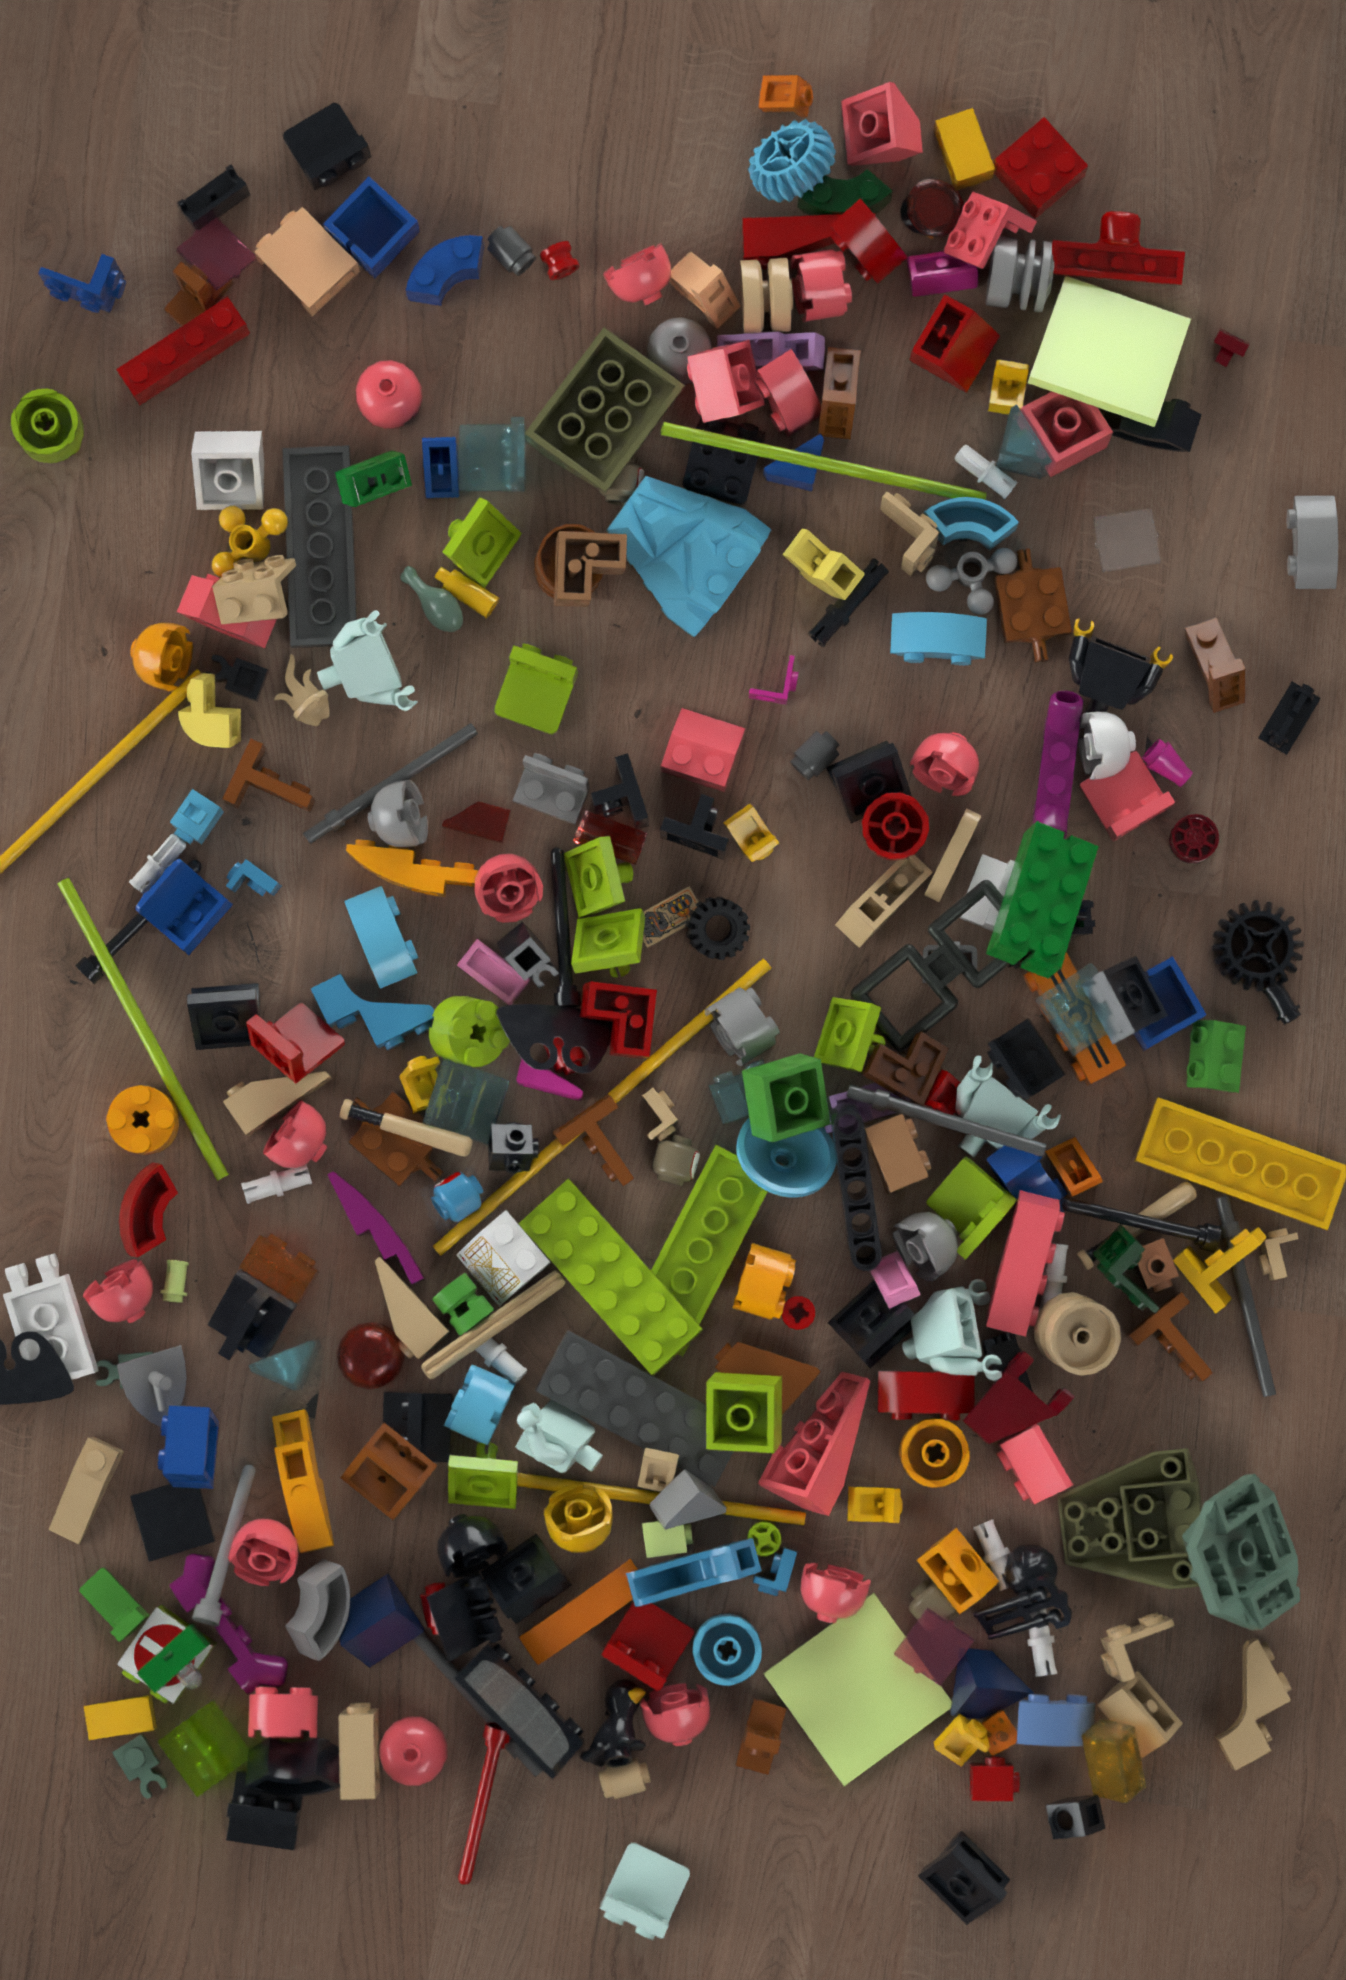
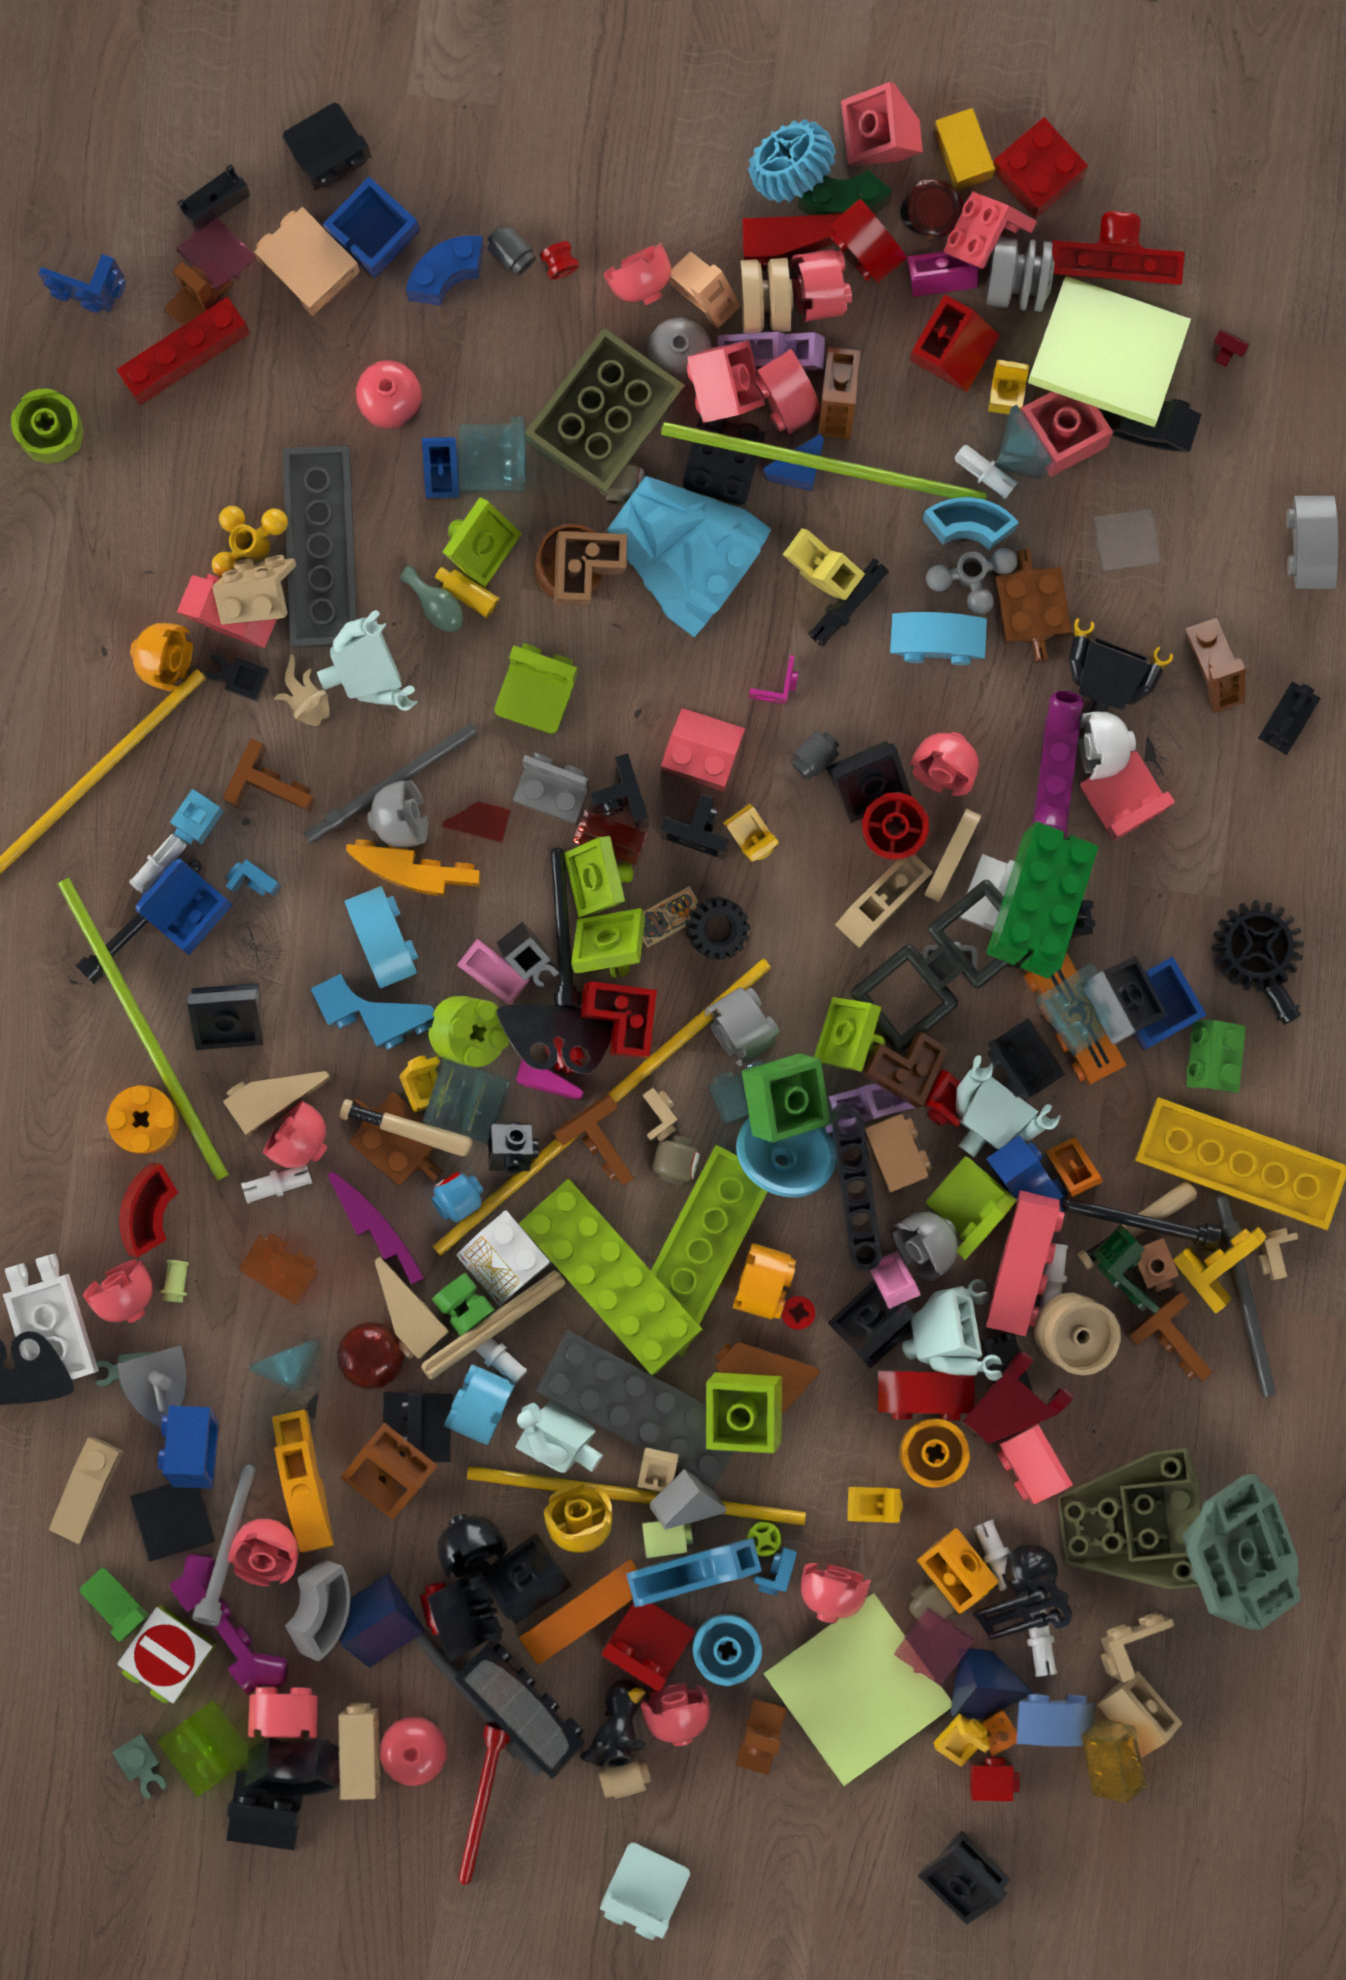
(120, 1717): yellow slope -> none
(176, 1661): green piece -> none
(204, 721): light yellow brick -> none
(228, 469): white slope -> none
(250, 1316): black bracket -> none
(295, 1041): red bracket -> none
(373, 478): green piece -> none
(483, 1479): lime tile -> none
(508, 887): coral cylinder -> none
(785, 94): orange bracket -> none
(817, 1458): coral wedge -> none
(882, 1100): dark grey bar -> none
(922, 528): tan bracket -> none
(1075, 1817): black brick -> none
(1166, 762): dark pink cone -> none
(1194, 838): dark red wheel -> none
(1261, 1693): tan arch -> none

